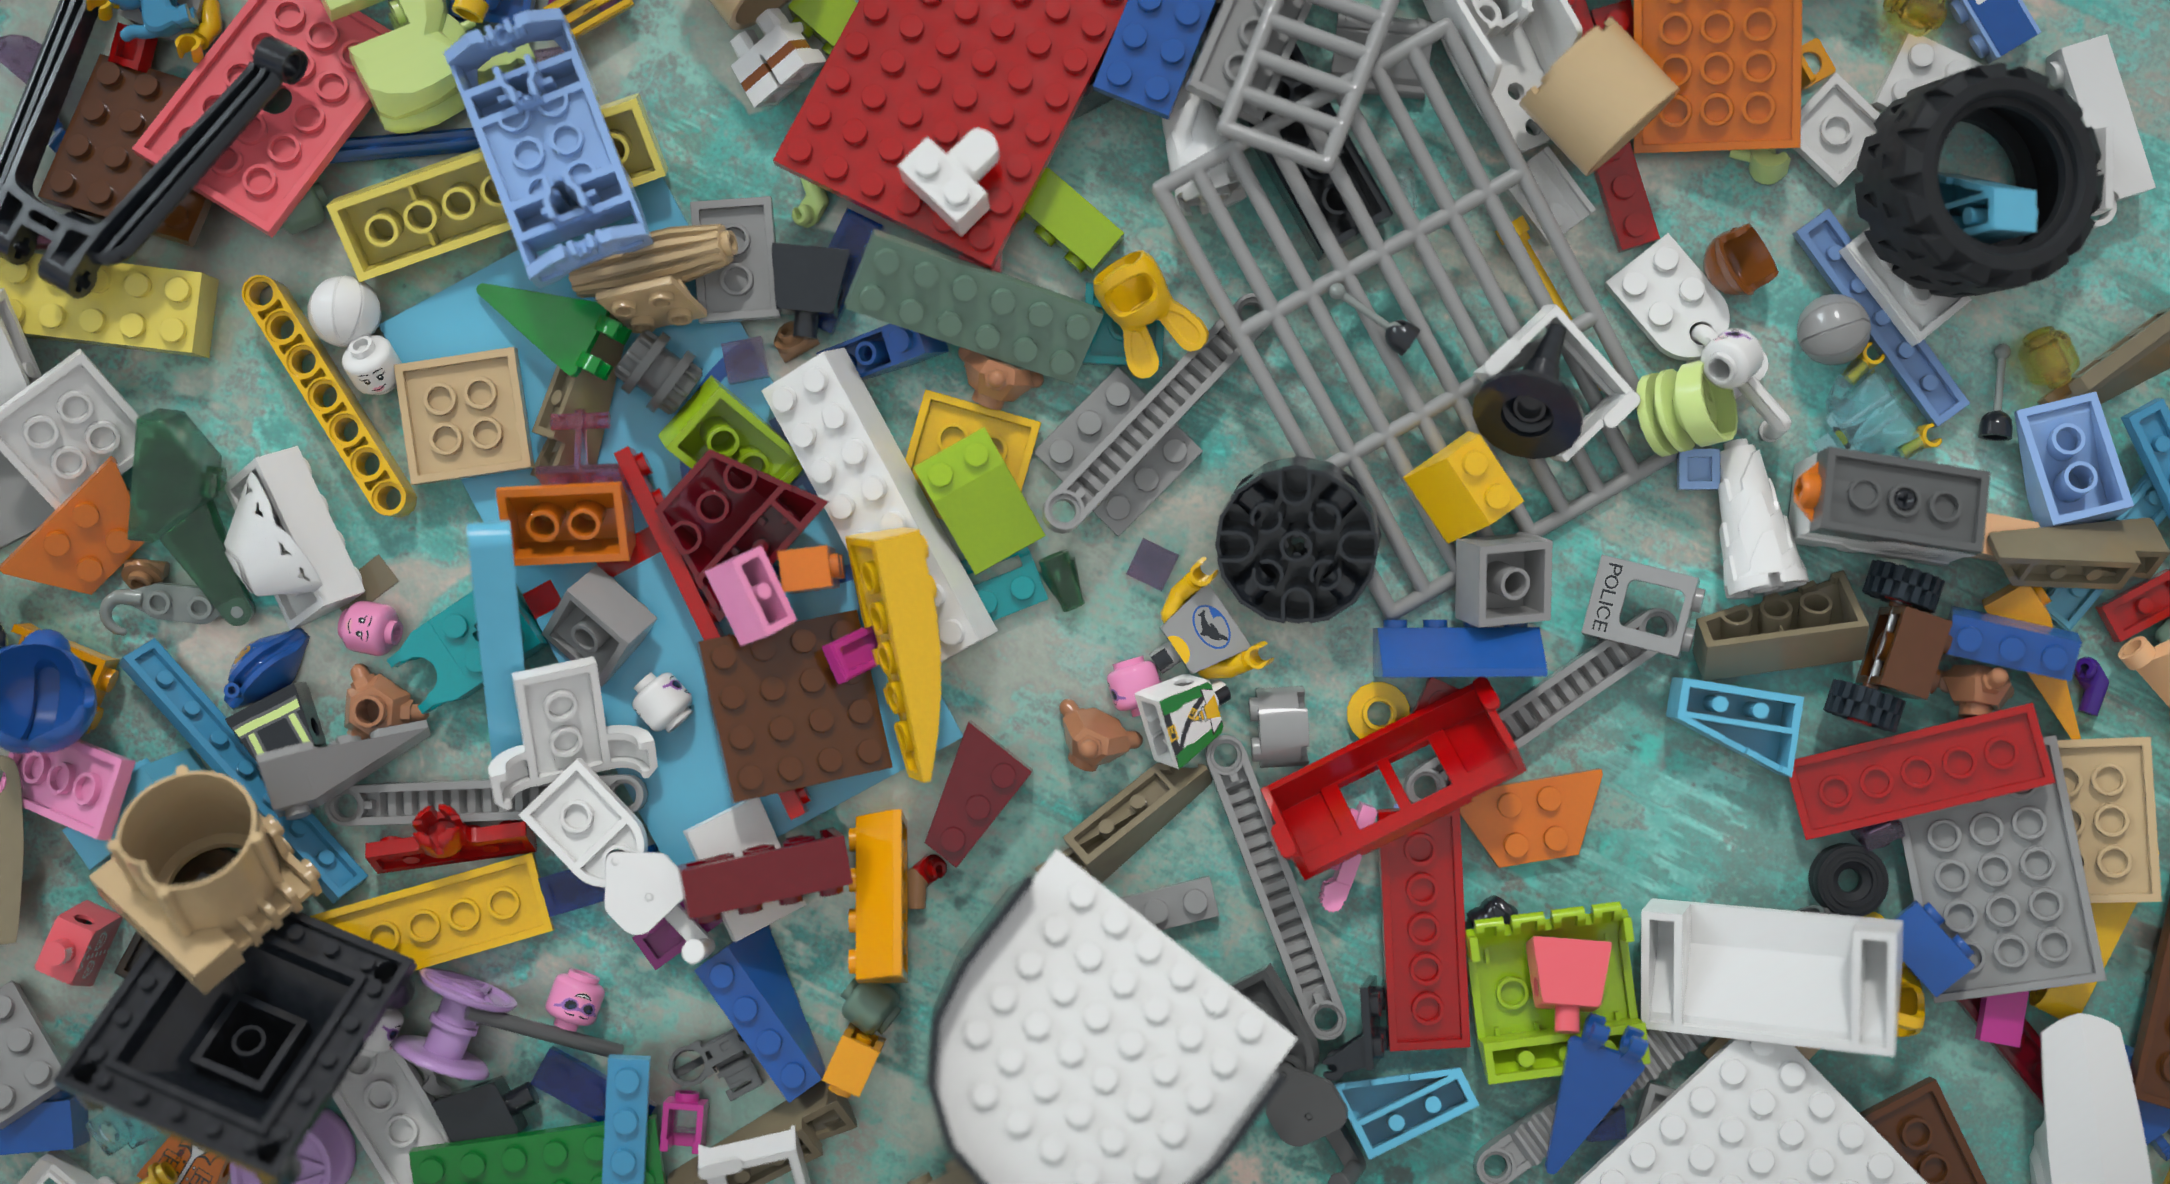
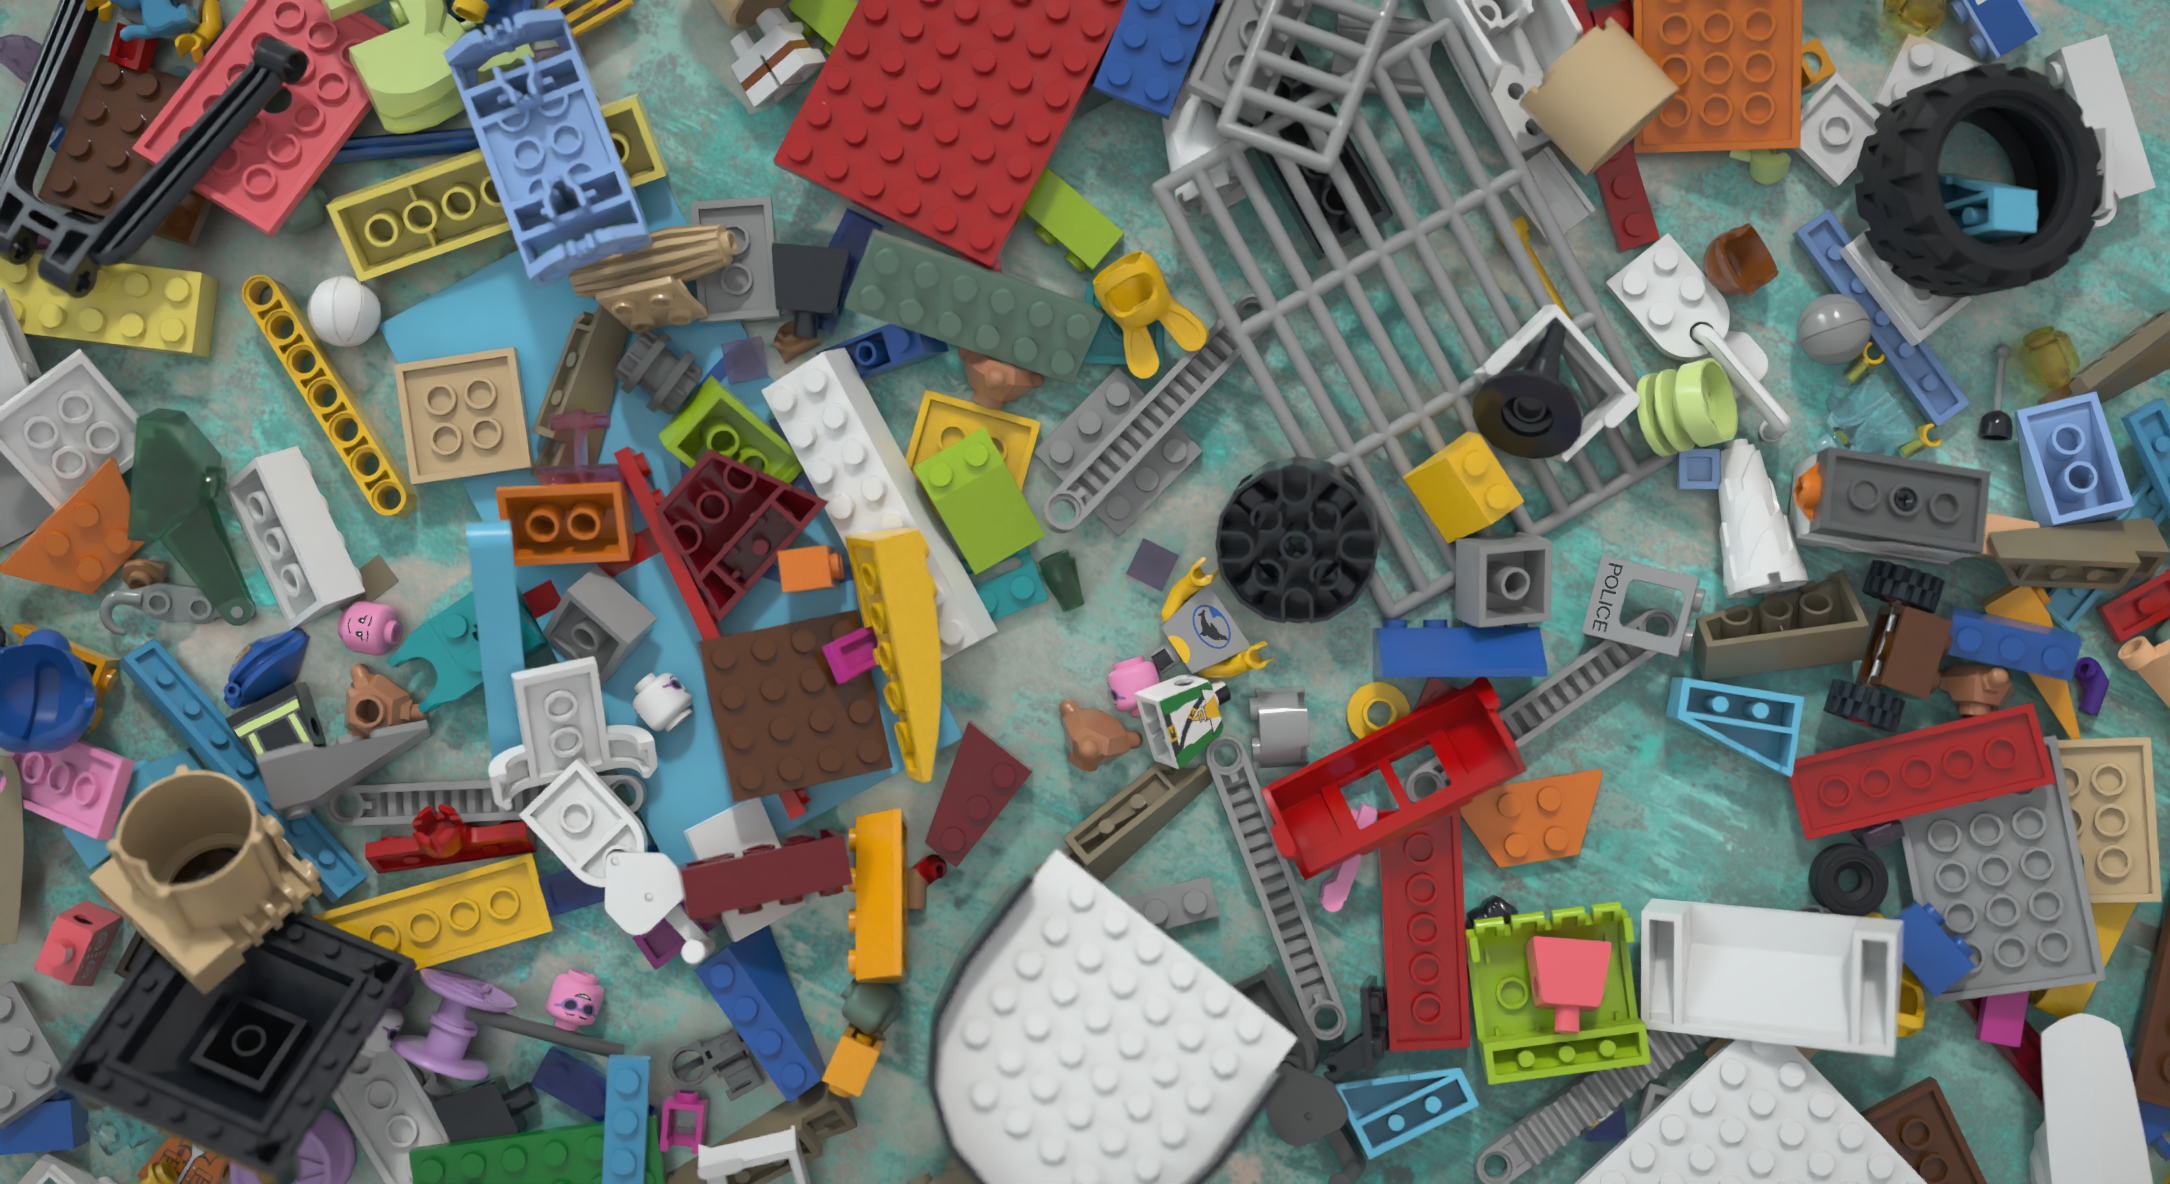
(256, 553): white piece -> none
(371, 364): white head -> none
(558, 326): green flag -> none
(751, 595): bright pink brick -> none
(812, 205): yellowish green arm -> none
(951, 179): white brick -> none
(1398, 334): hinge -> none
(1591, 1085): blue flag -> none
(1732, 358): white head -> none

